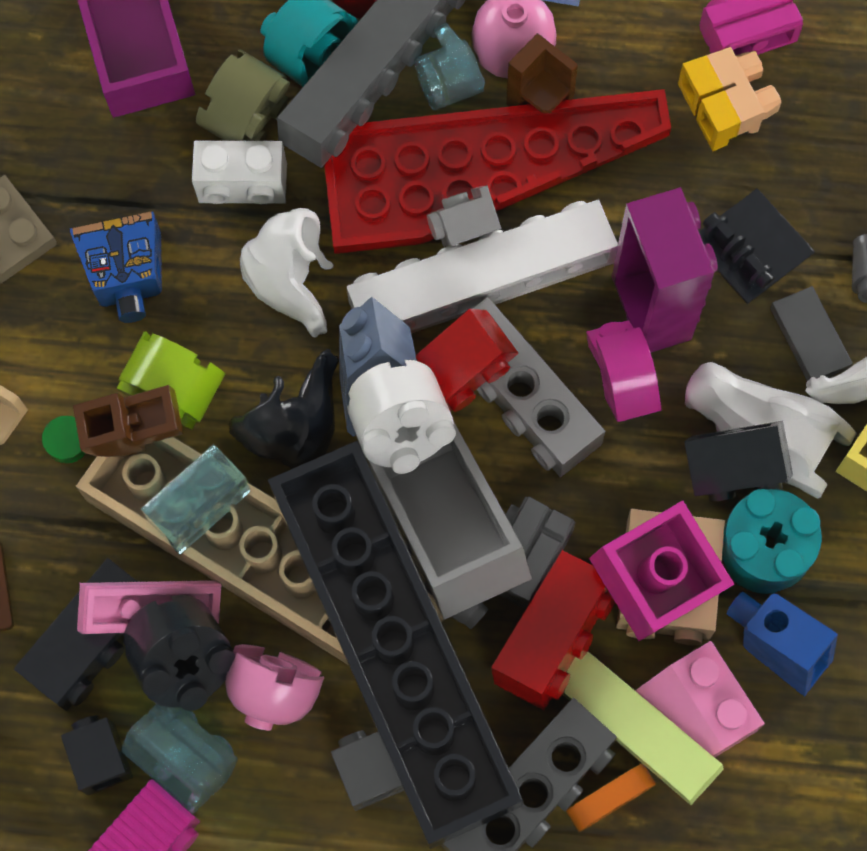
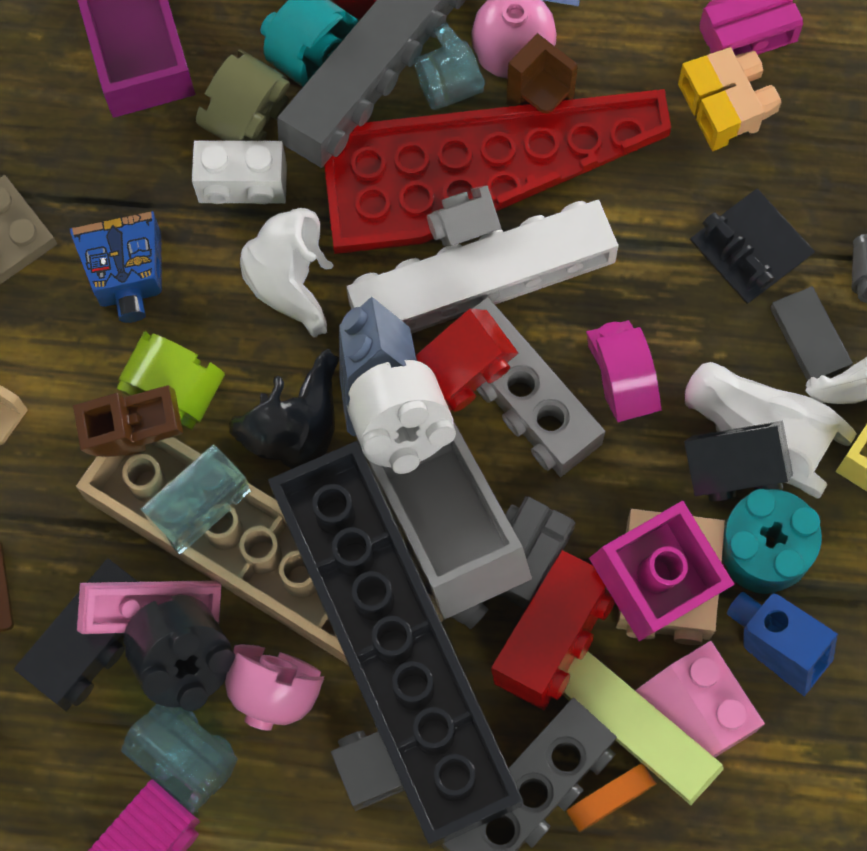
(62, 440): green tile -> none
(96, 754): black brick -> none
(663, 268): magenta piece -> none

